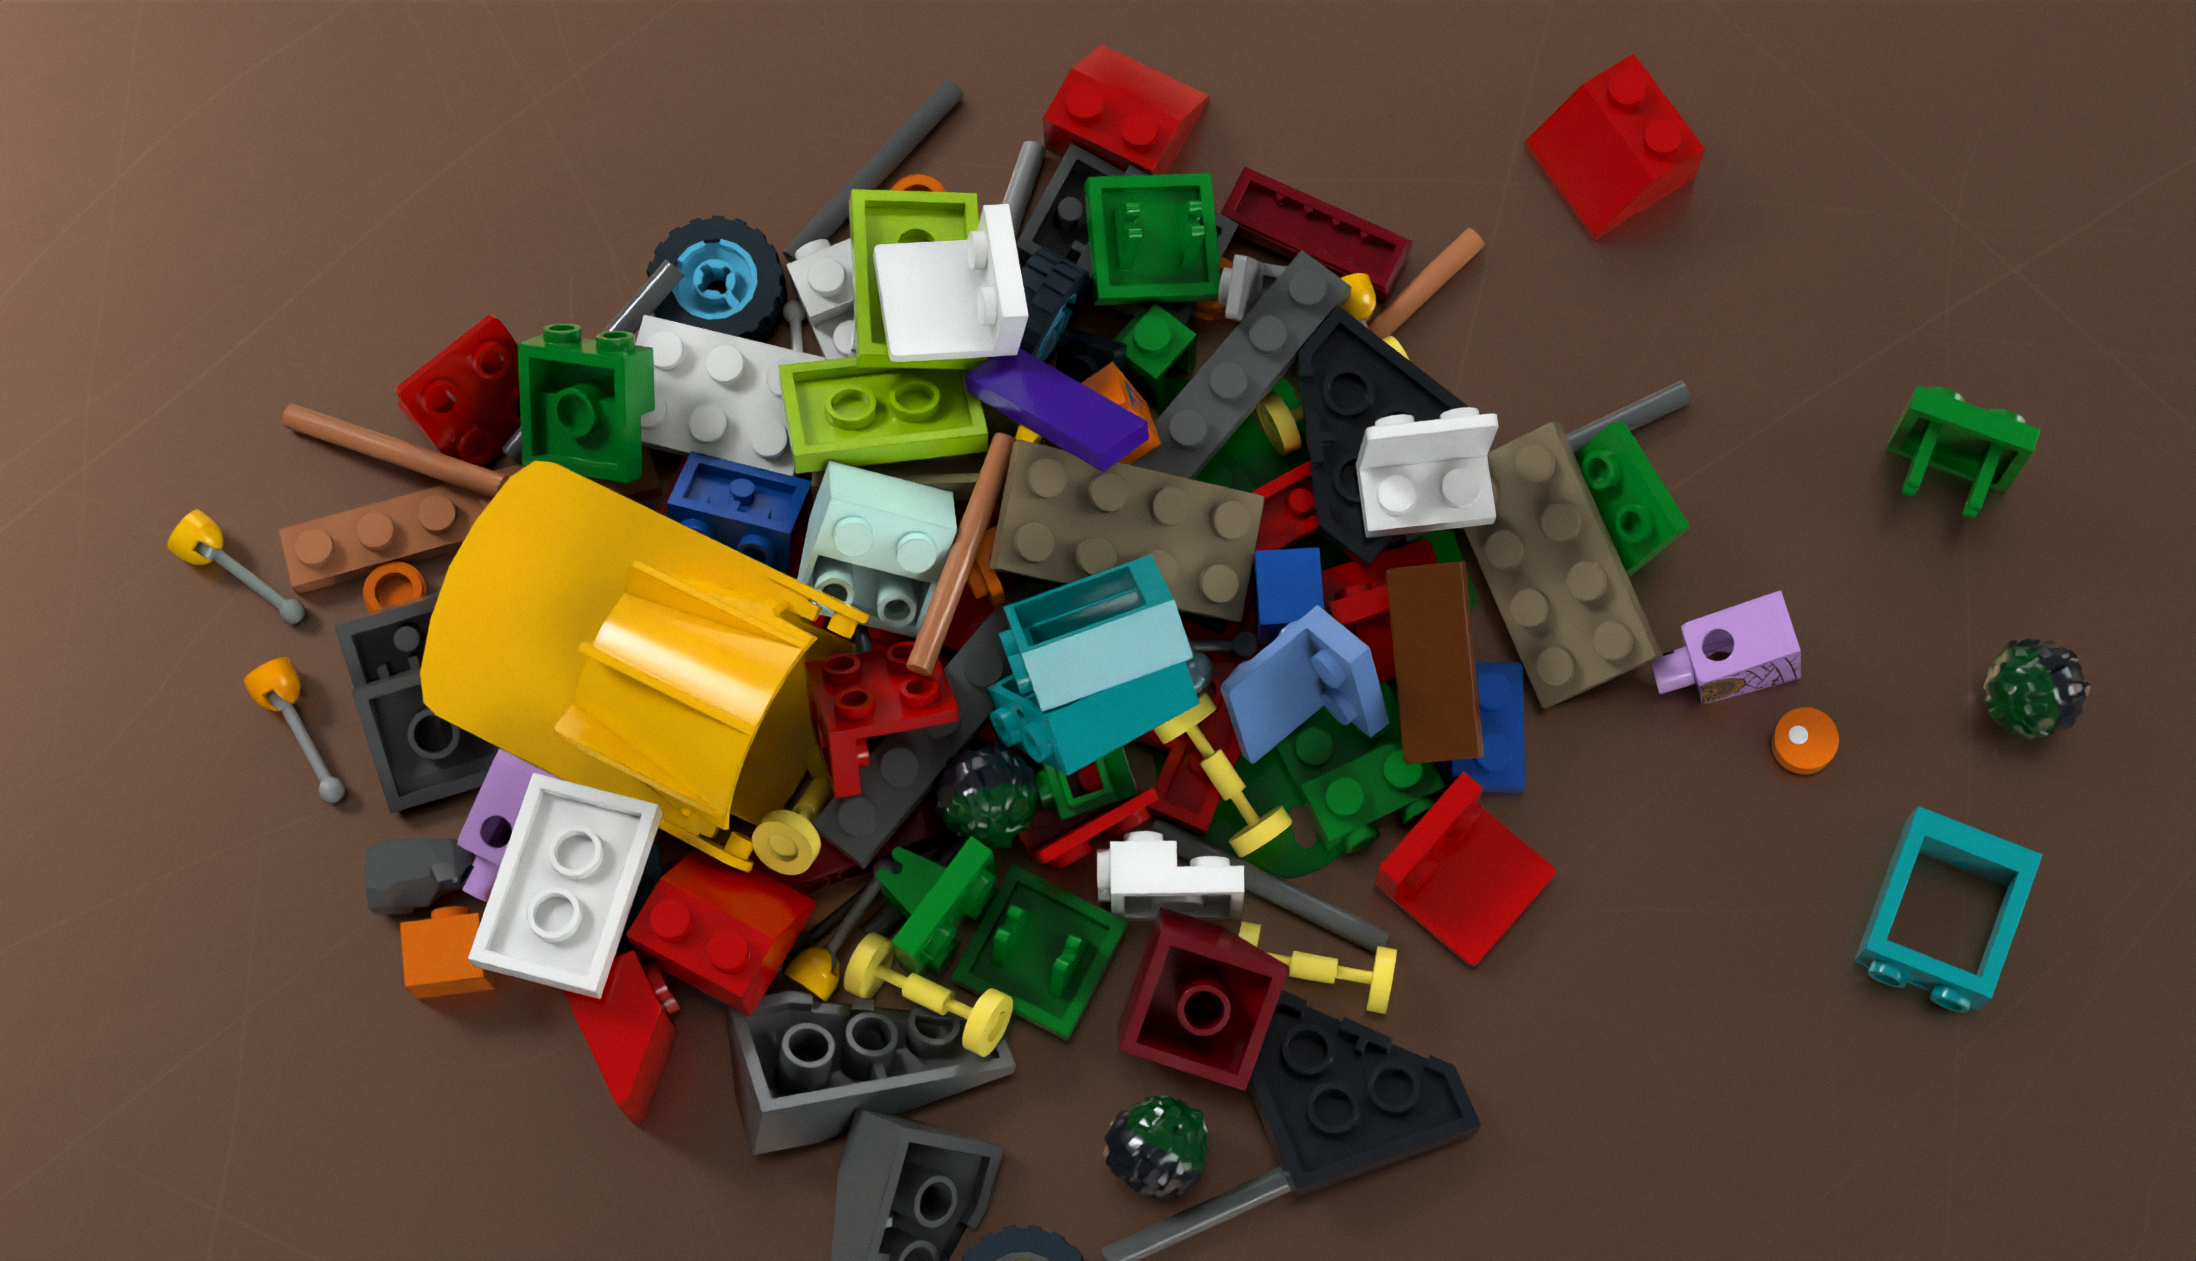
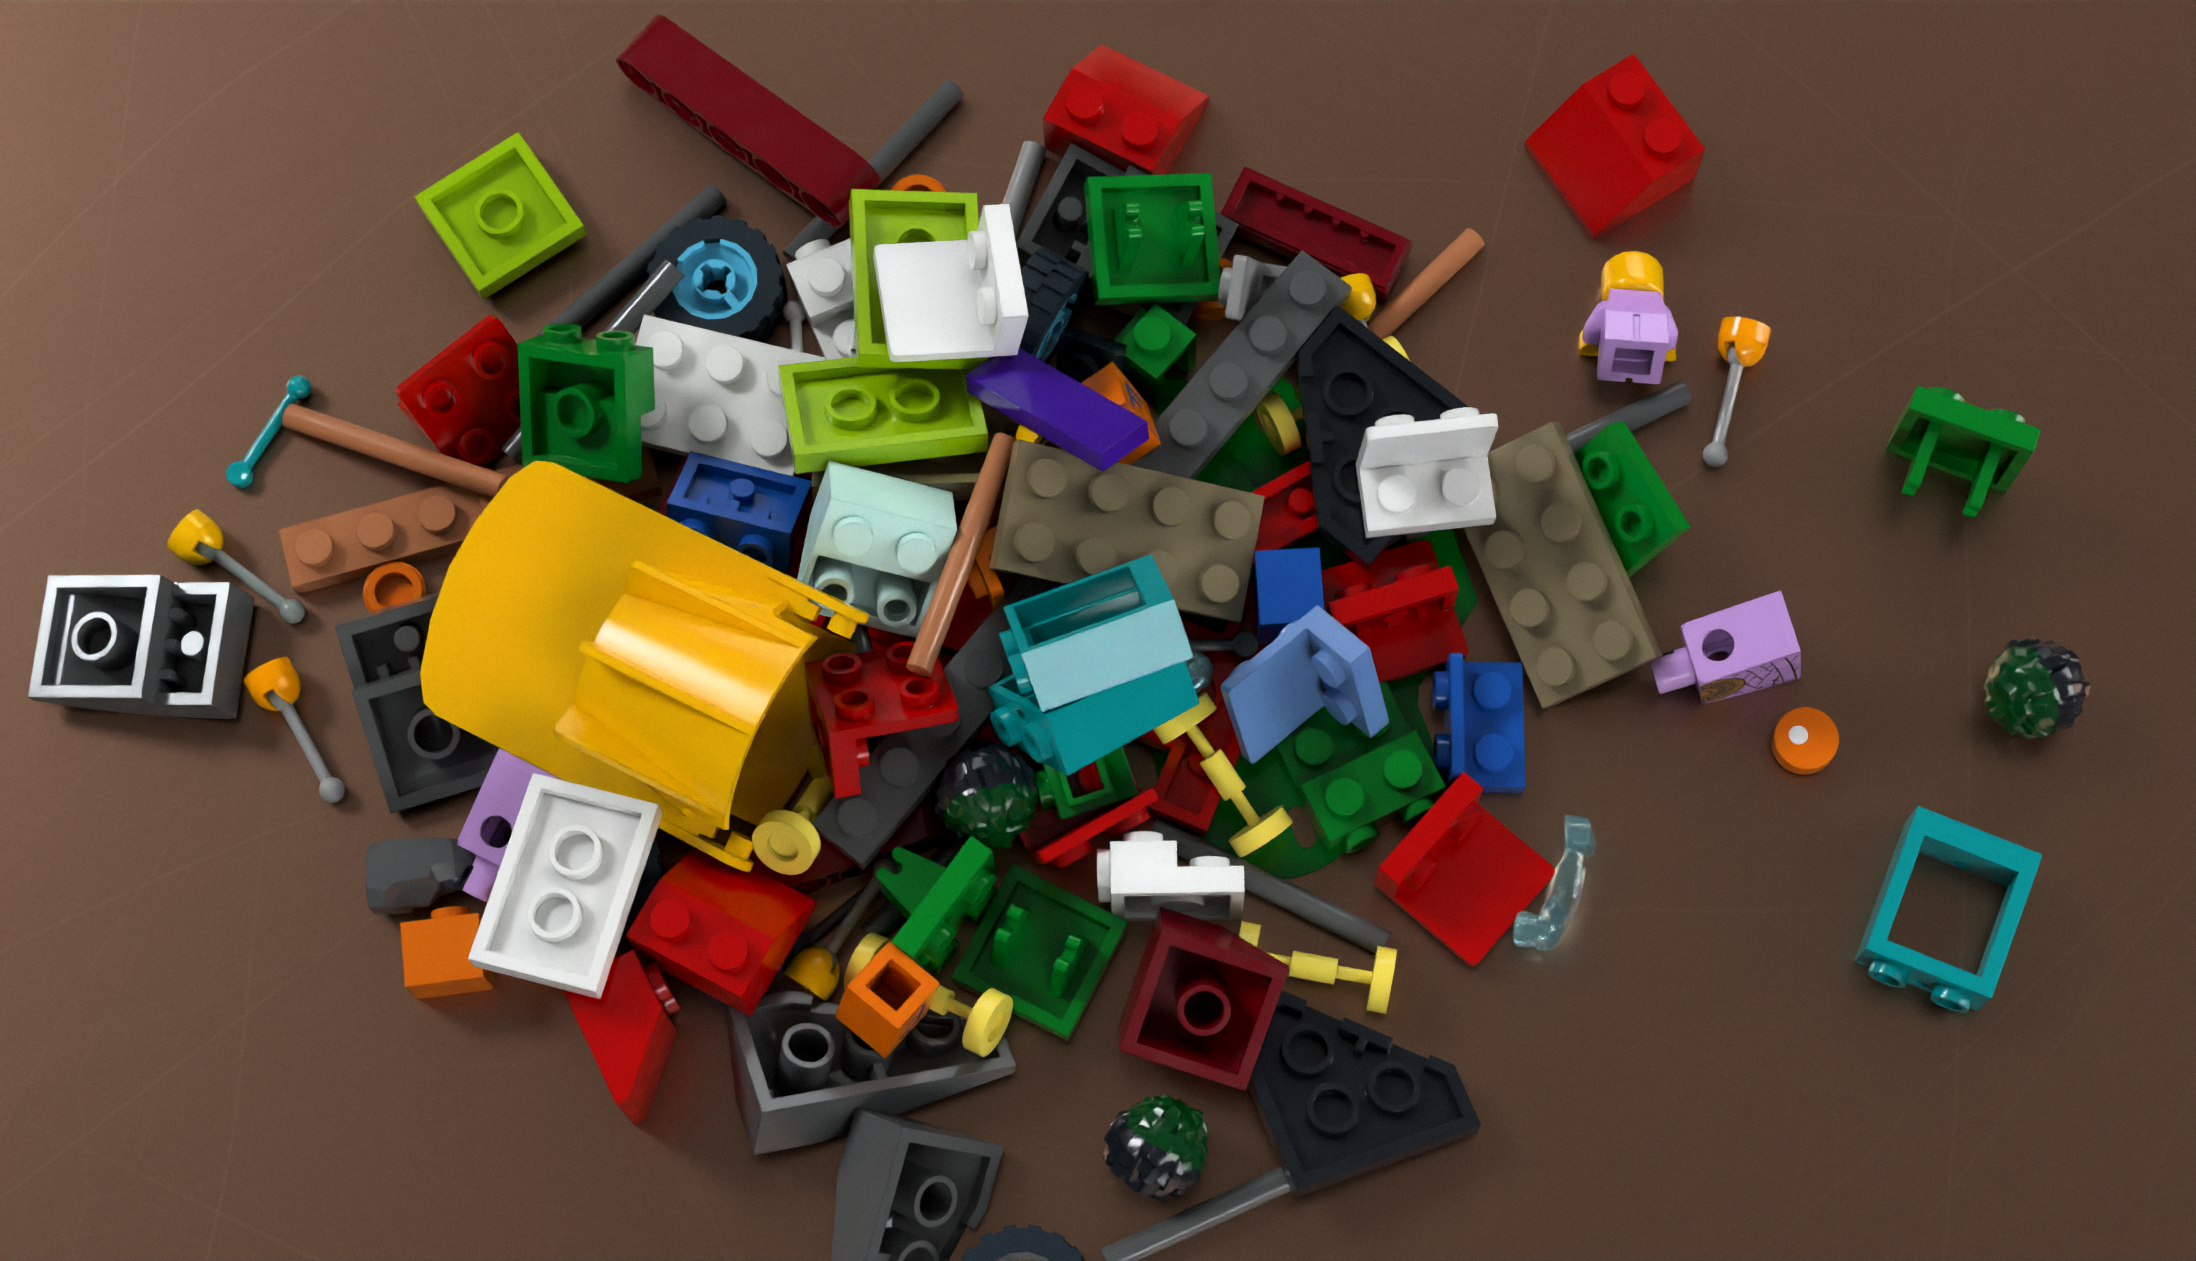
(142, 645): none -> dark grey slope
(240, 472): none -> teal hinge
(500, 215): none -> lime plate
(637, 262): none -> dark grey bar
(746, 120): none -> dark red beam
(887, 999): none -> orange brick
(1434, 662): reddish brown slope -> none
(1567, 884): none -> clear light blue arm
(1631, 324): none -> lavender piece
(1740, 345): none -> hinge

